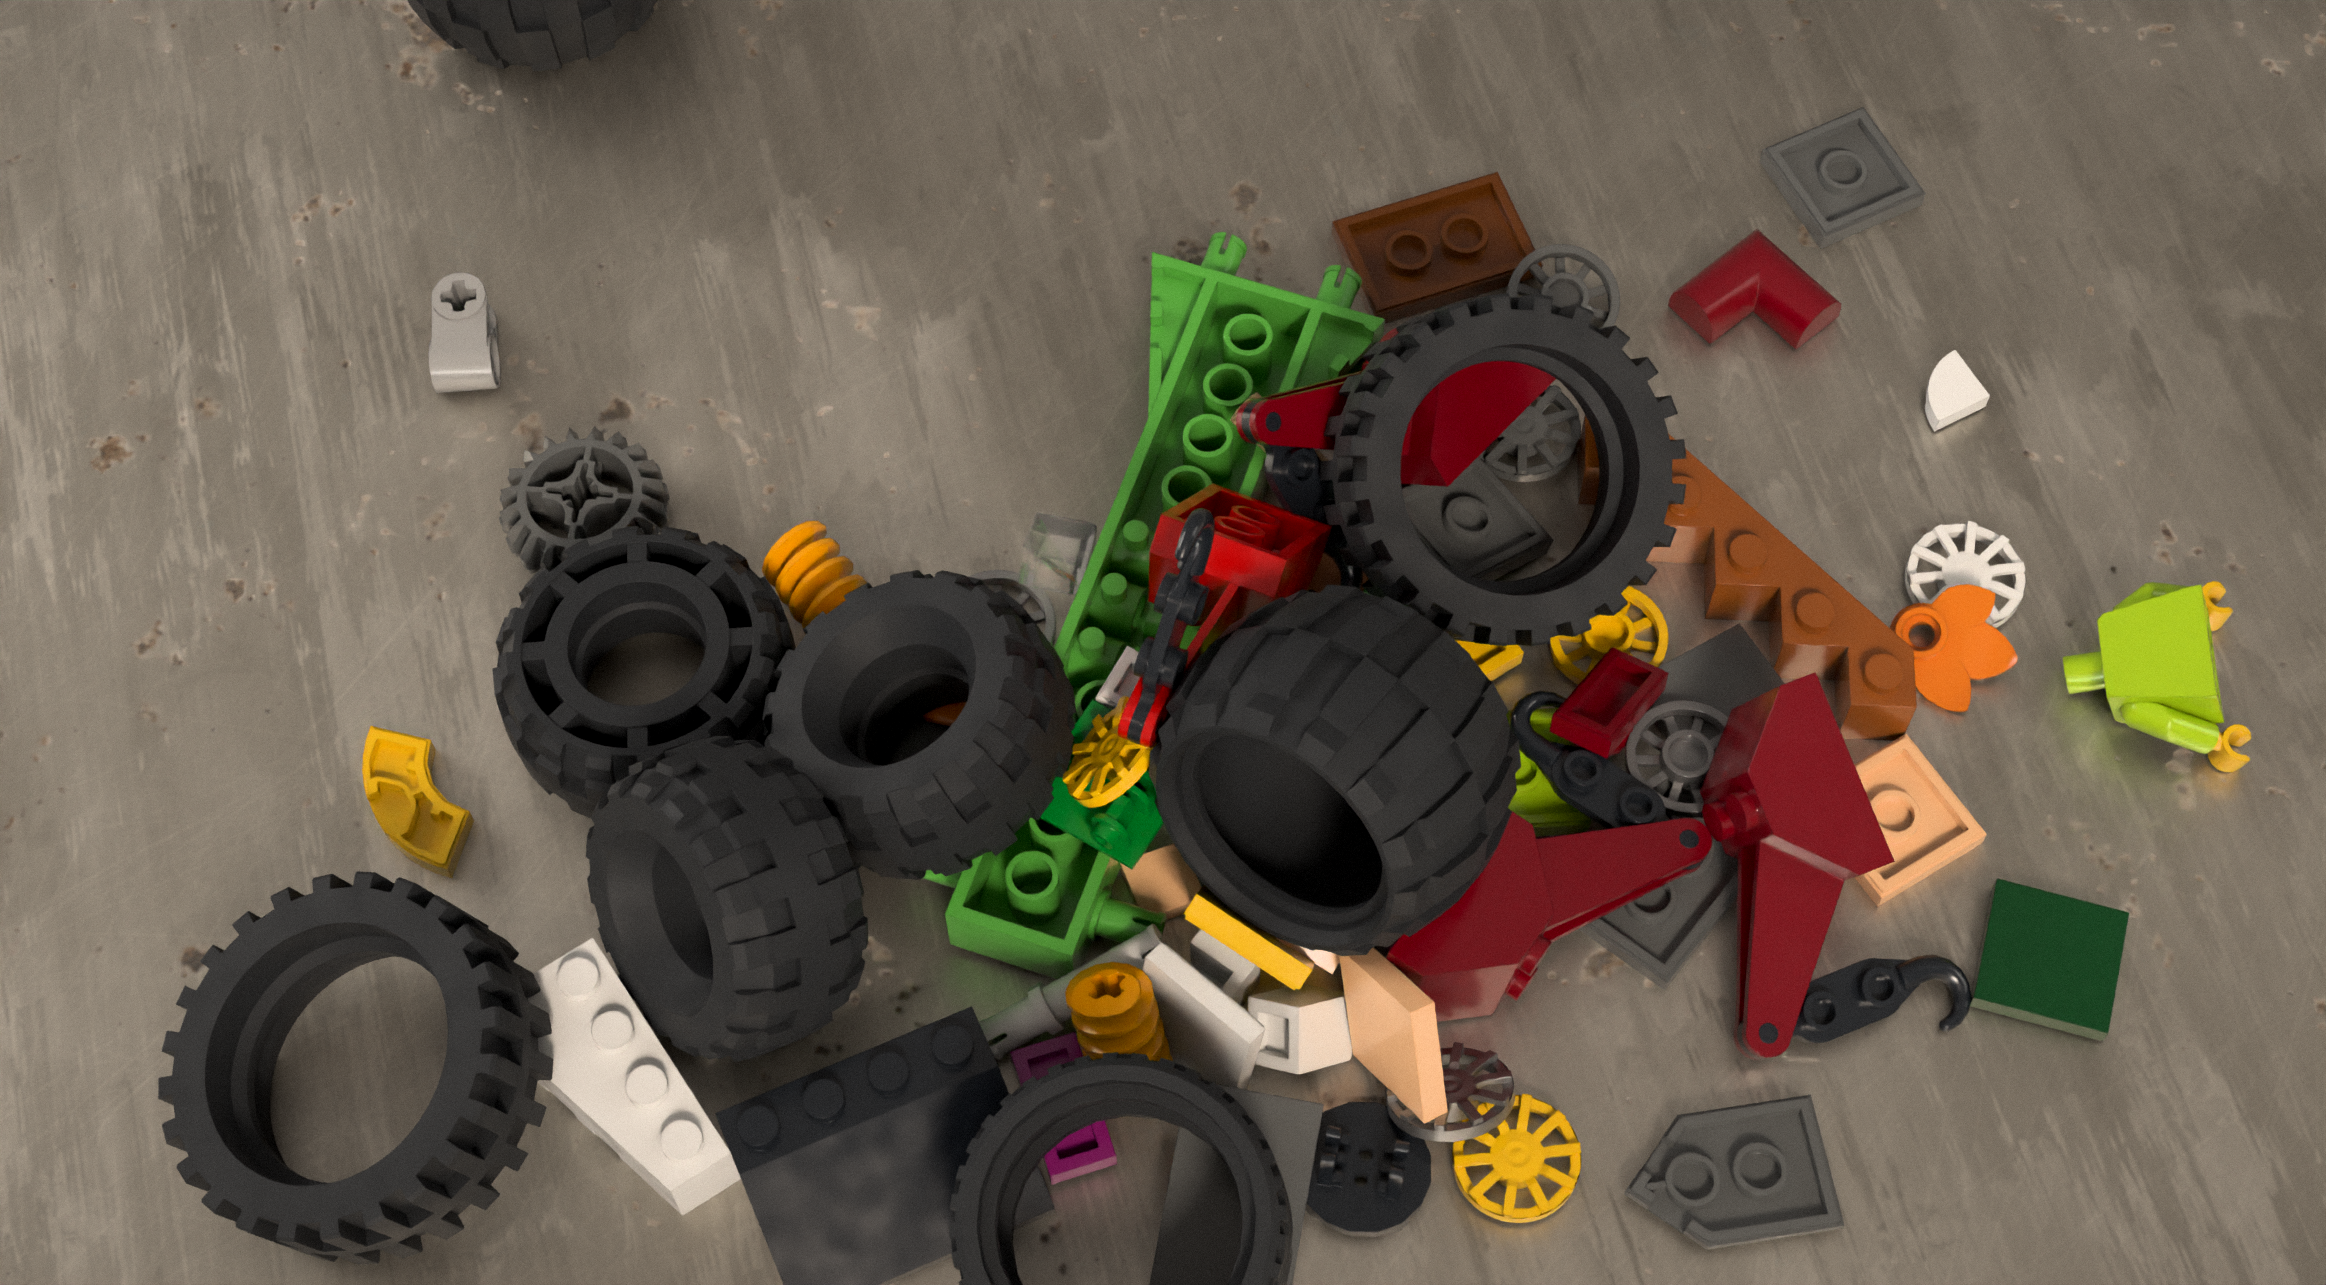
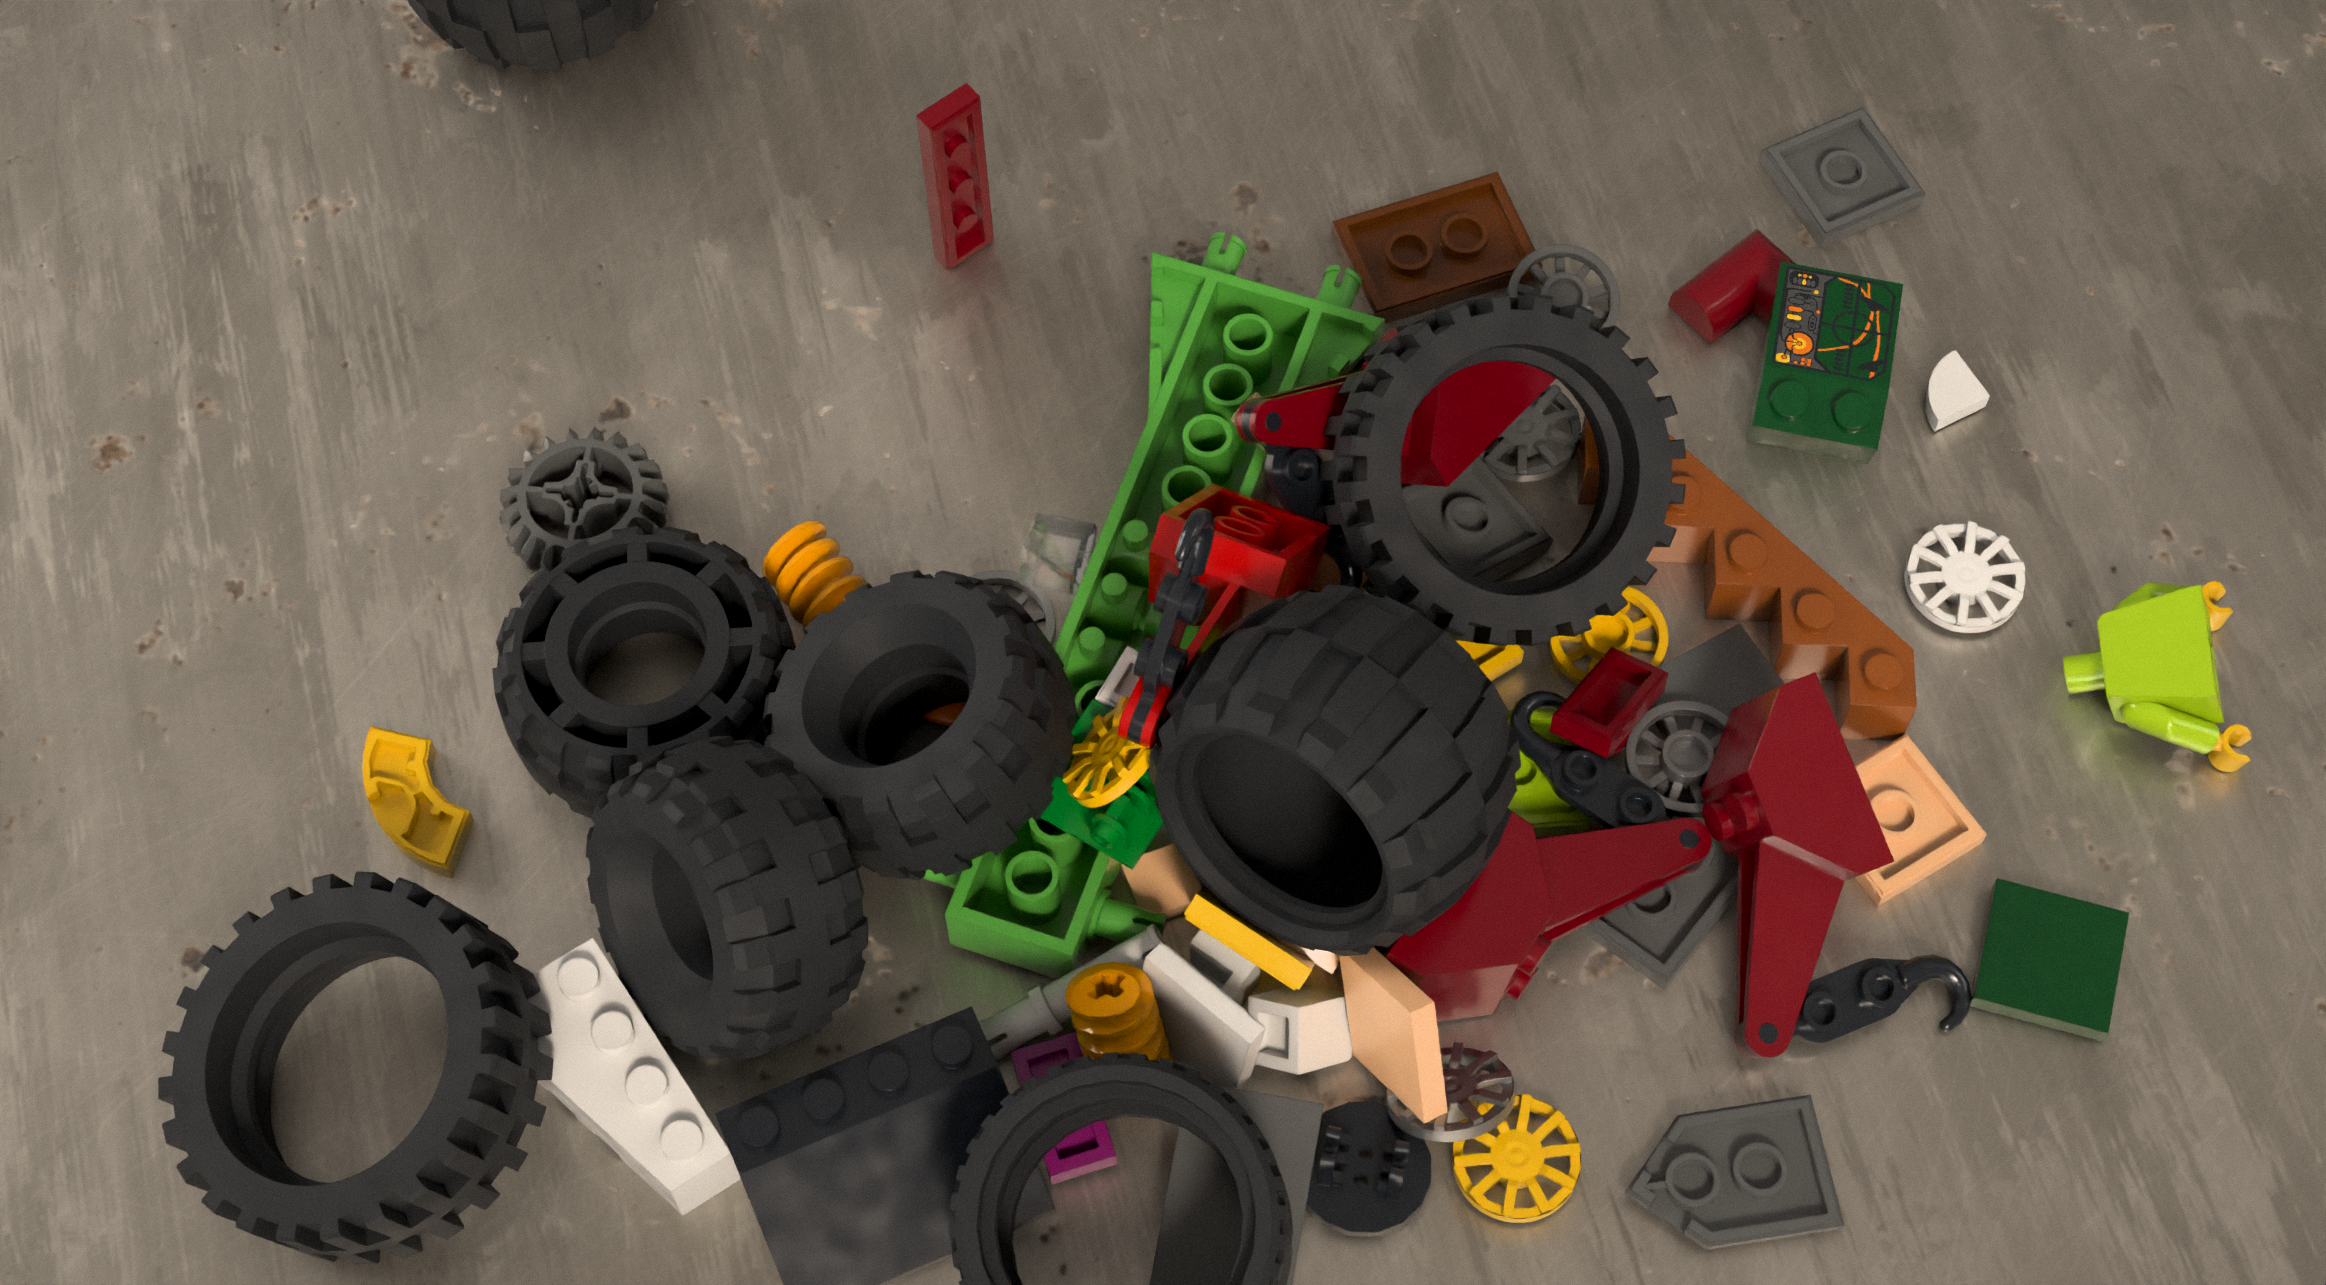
(463, 336): light grey piece -> none
(956, 176): none -> dark red tile
(1826, 363): none -> dark green slope
(1962, 646): orange plate -> none

